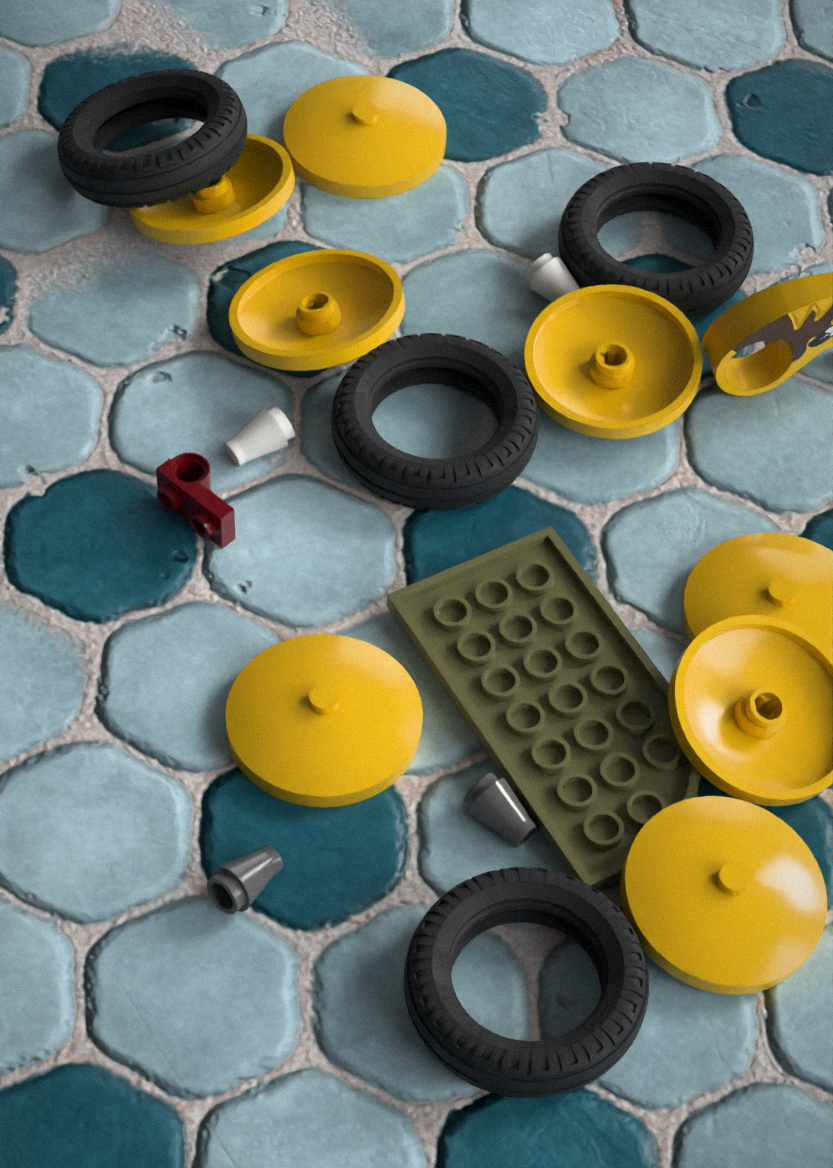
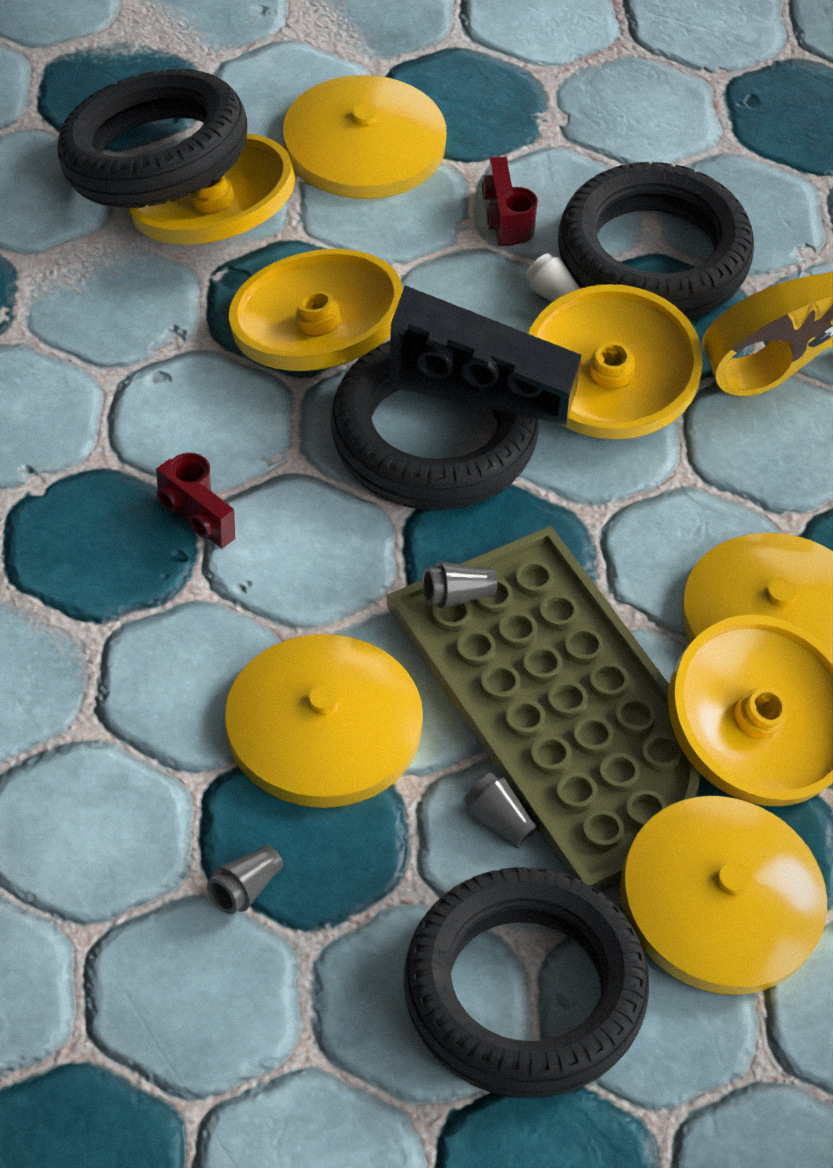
(261, 436): white cone -> none
(455, 584): none -> dark grey cone
(478, 360): none -> black wedge
(511, 208): none -> dark red plate

